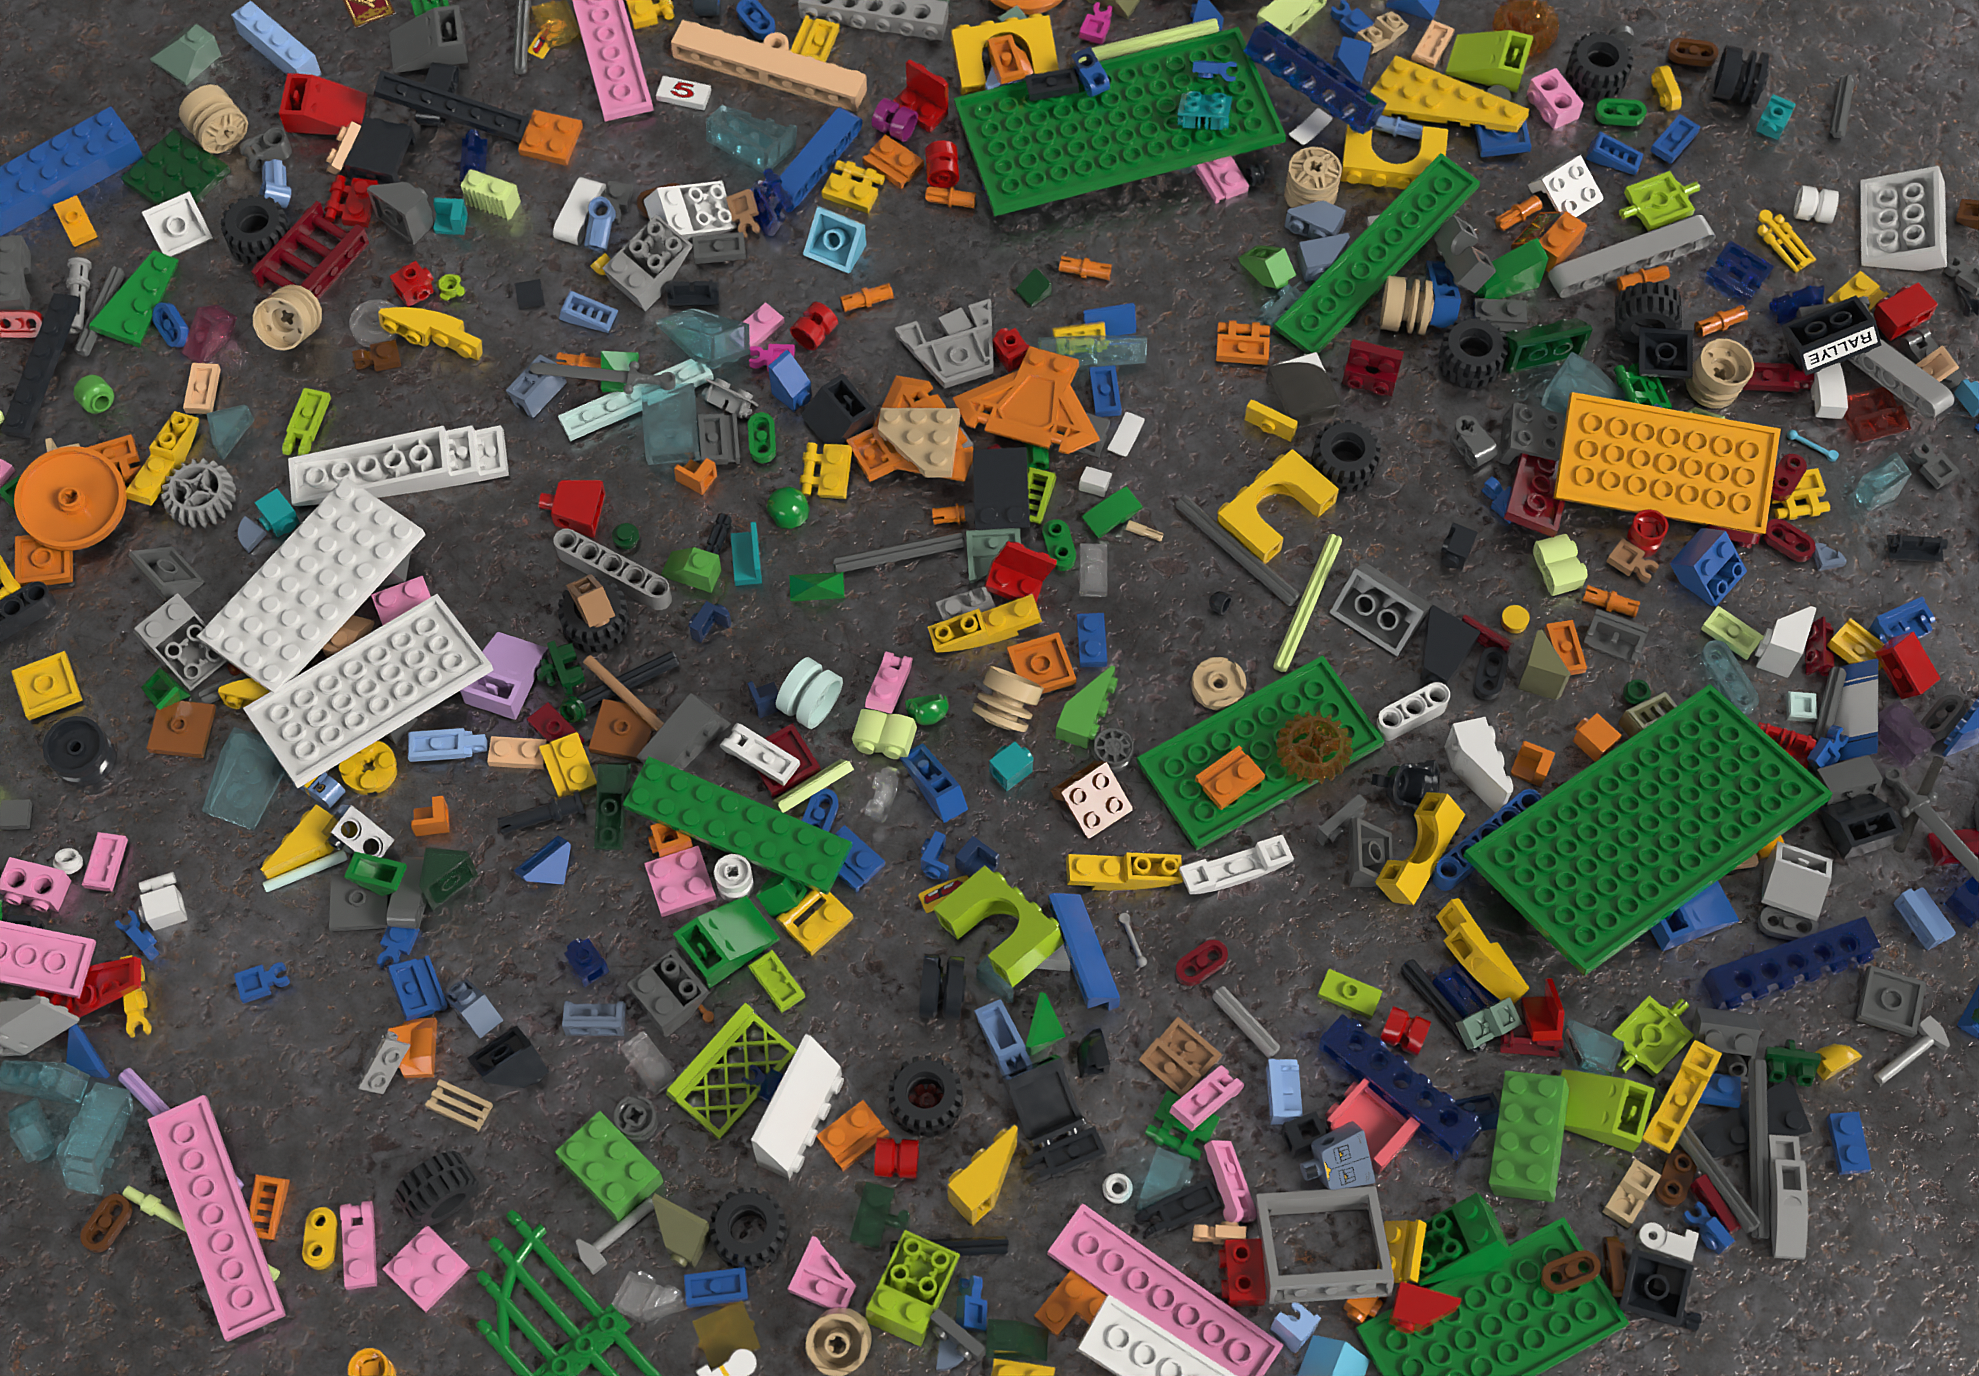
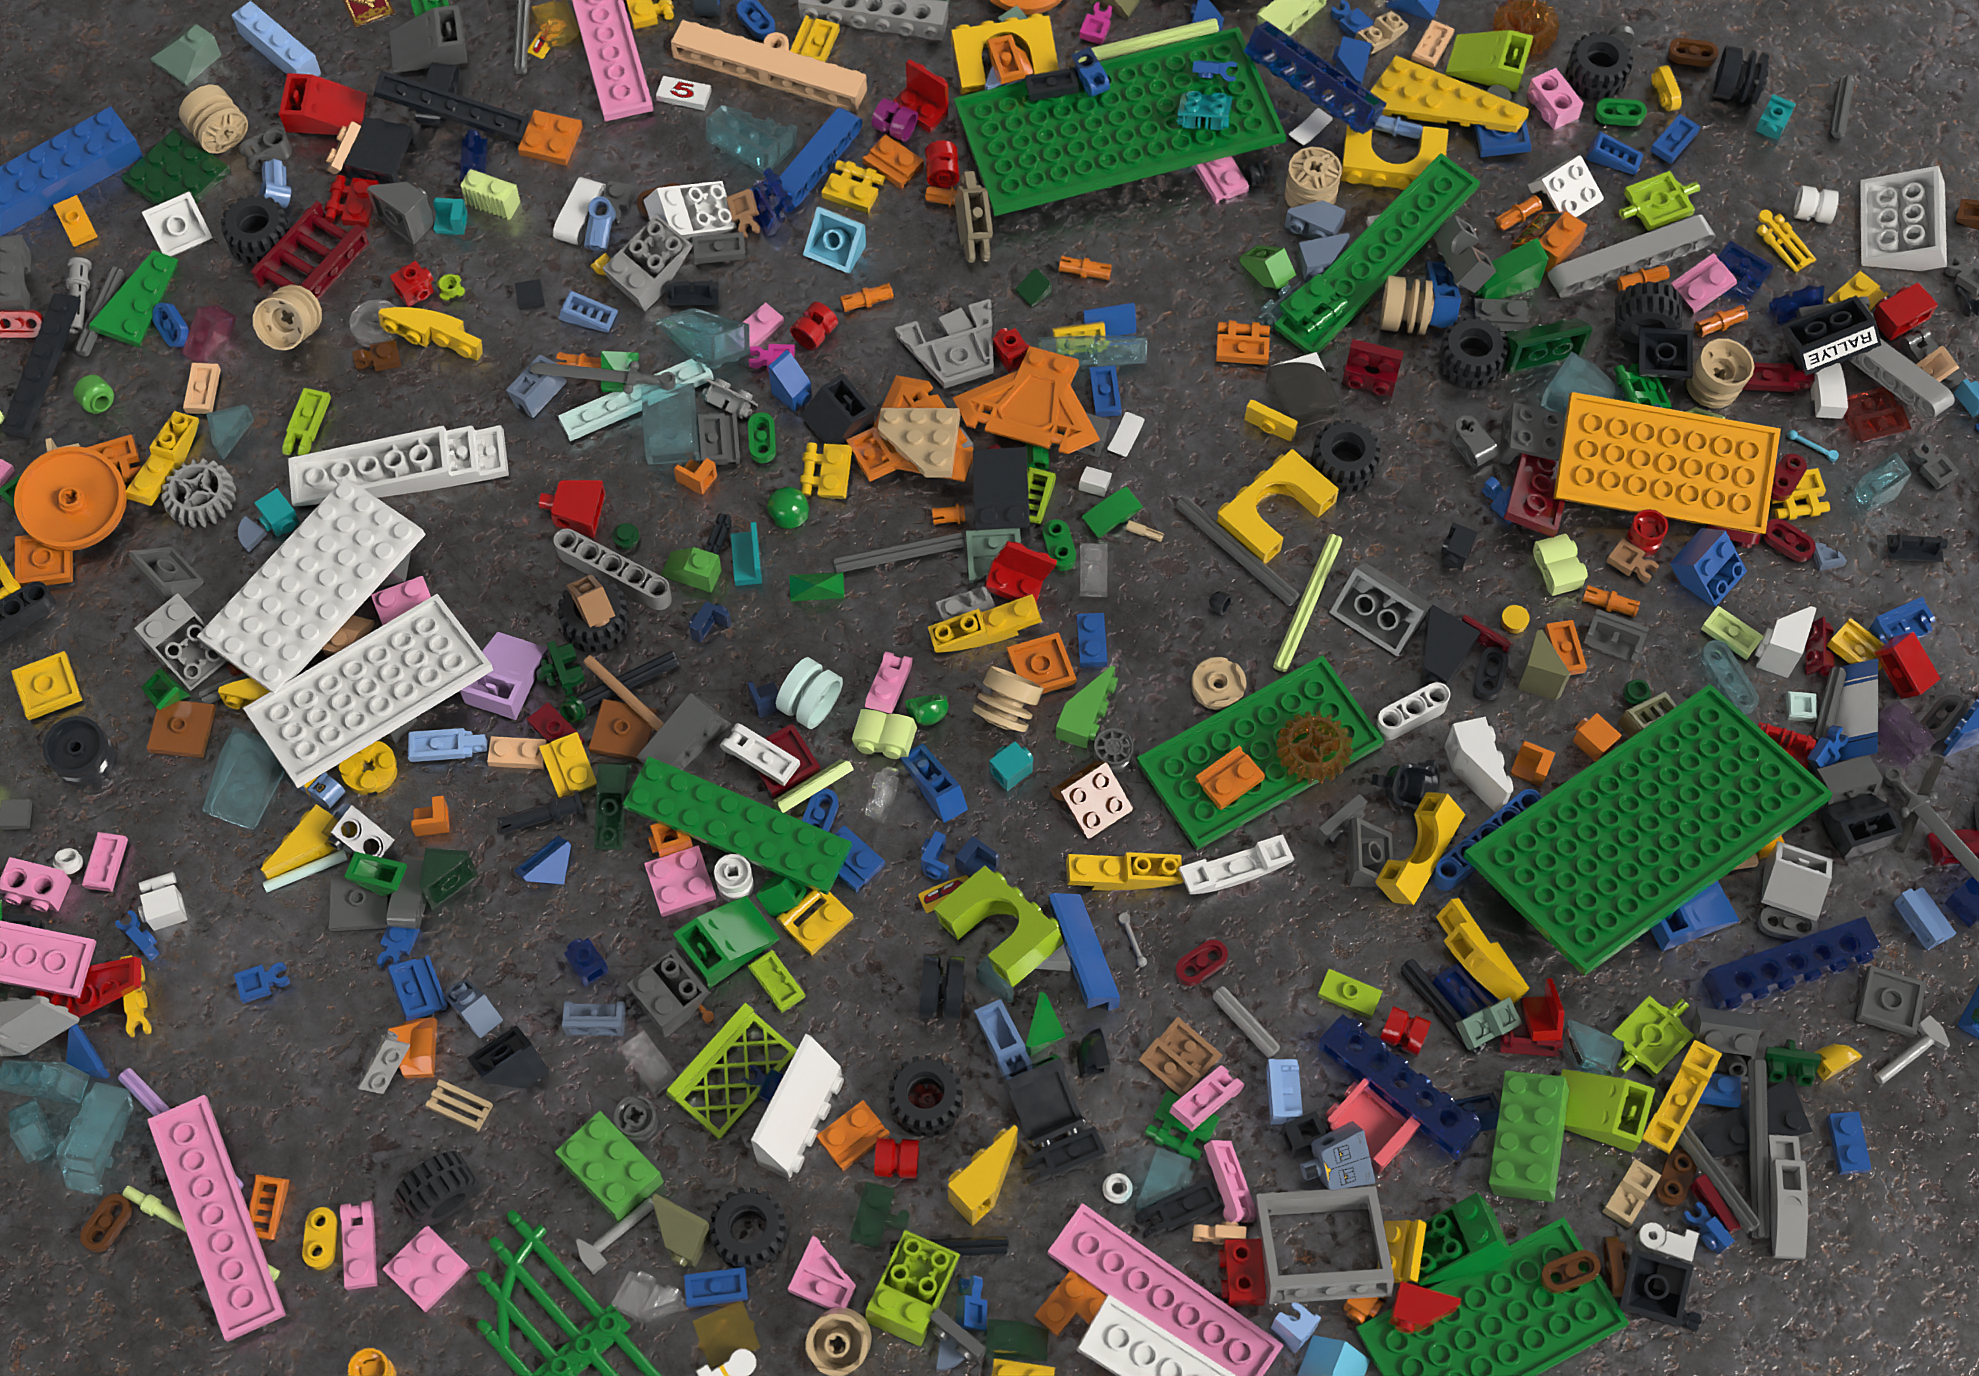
(973, 217): none -> dark tan hinge
(1309, 299): none -> green plate
(1704, 283): none -> bright pink plate

